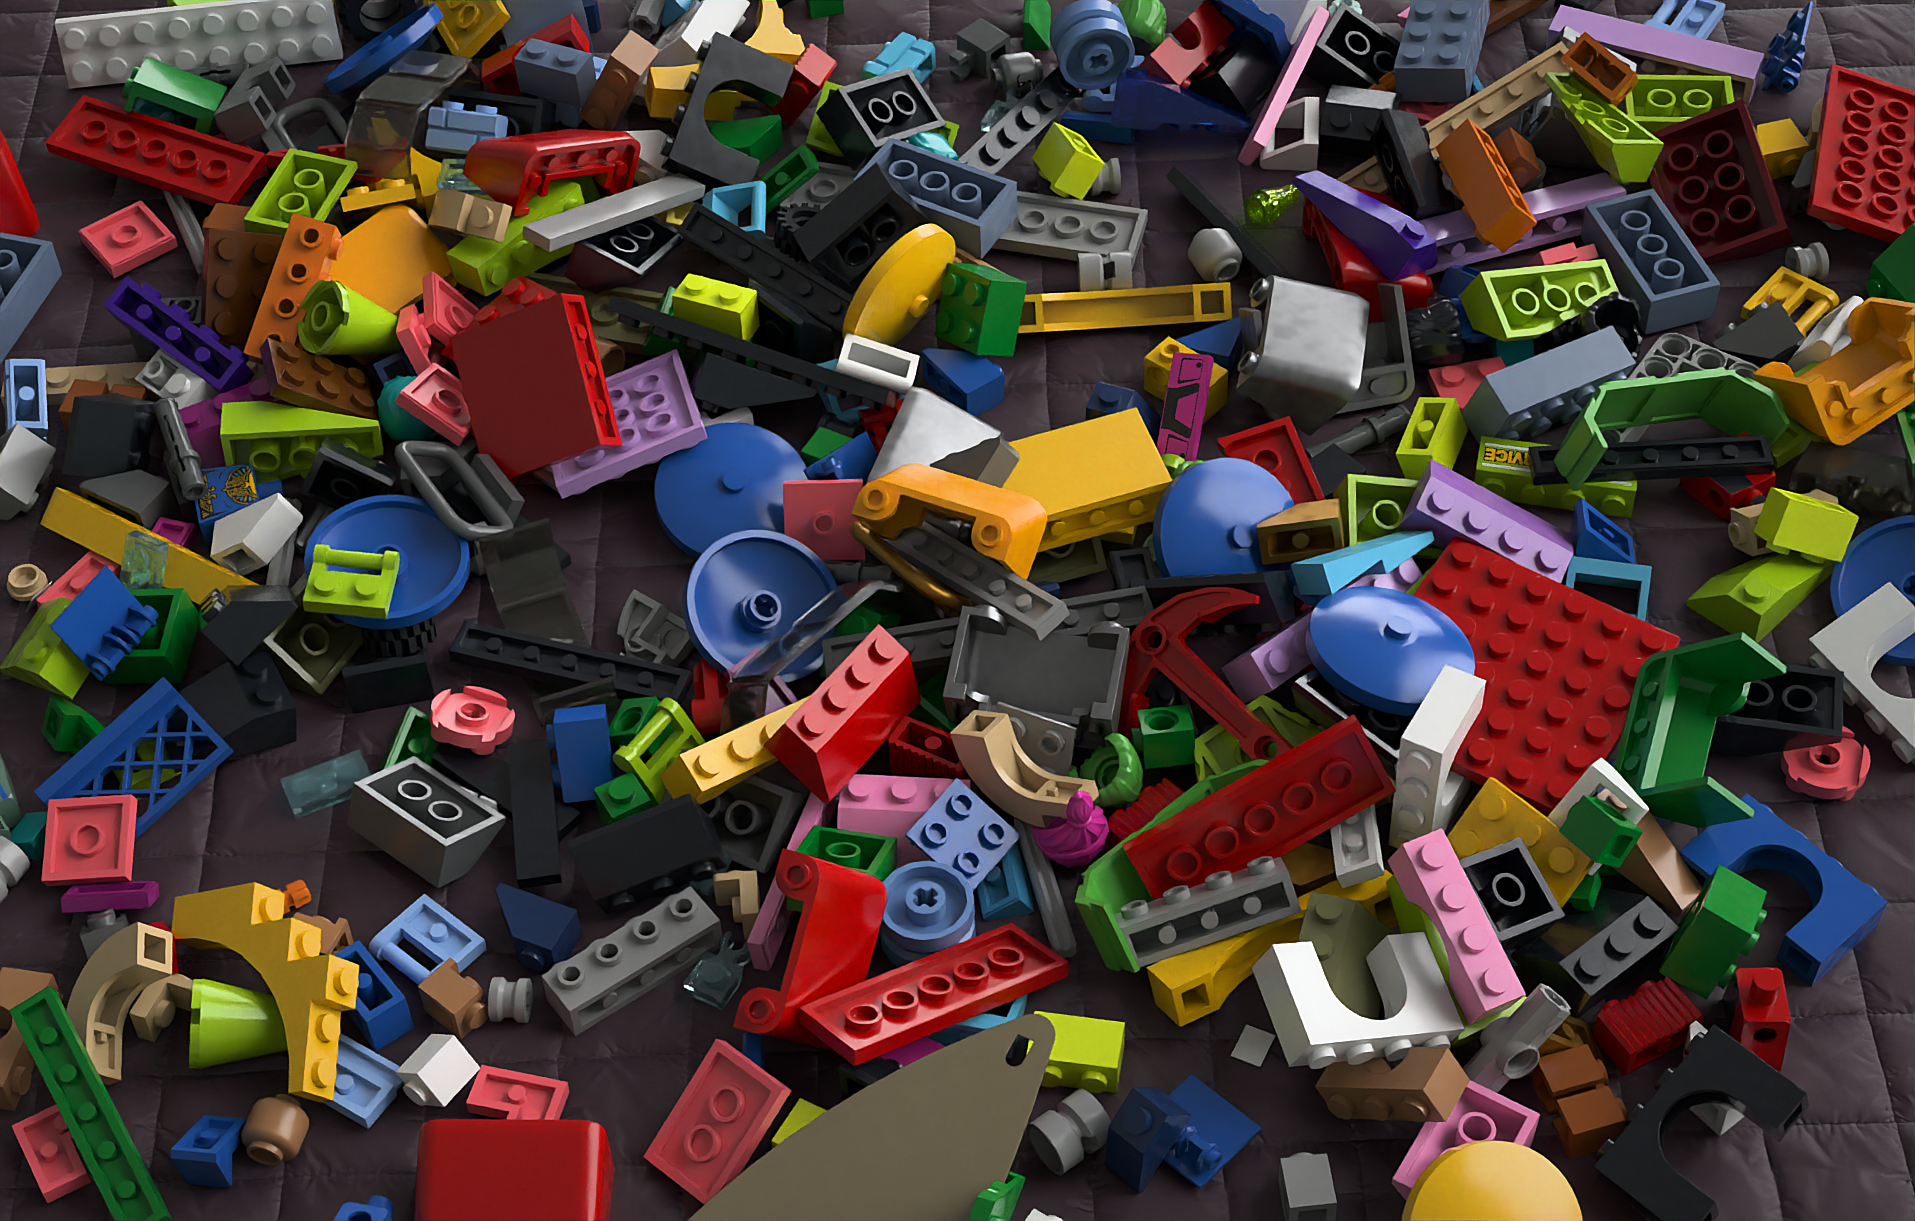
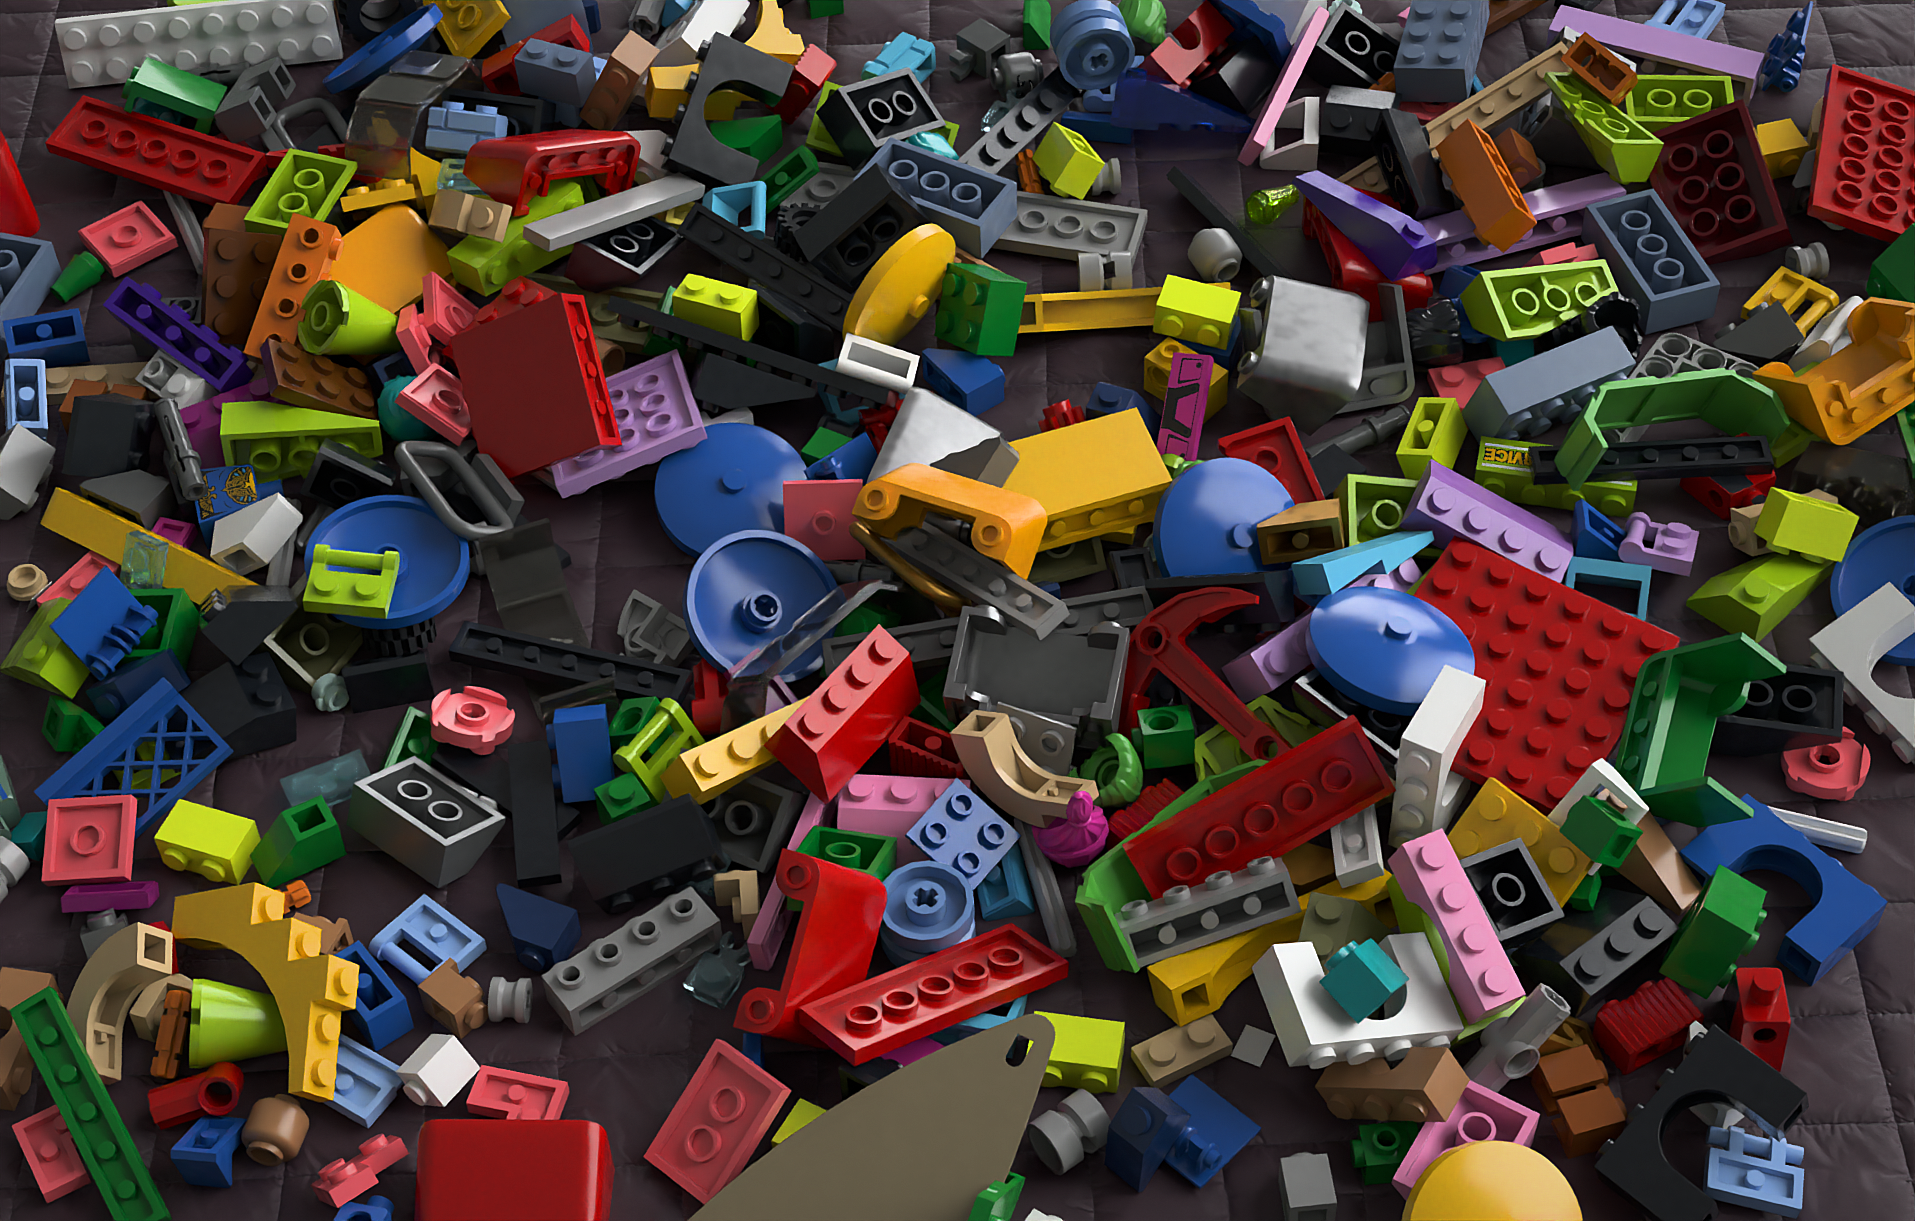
(49, 337): none -> blue brick
(79, 275): none -> green cone
(132, 680): none -> dark blue slope
(171, 1034): none -> orange axle
(194, 1096): none -> red piece
(207, 842): none -> neon yellow brick
(298, 843): none -> green slope
(330, 692): none -> light aqua plate
(345, 1181): none -> coral plate
(1028, 173): none -> orange axle
(1060, 416): none -> red gear
(1181, 1051): none -> tan plate
(1196, 312): none -> neon yellow brick
(1362, 978): none -> teal brick
(1382, 1149): none -> green brick
(1672, 548): none -> lavender plate
(1751, 1180): none -> light blue plate
(1825, 831): none -> white axle

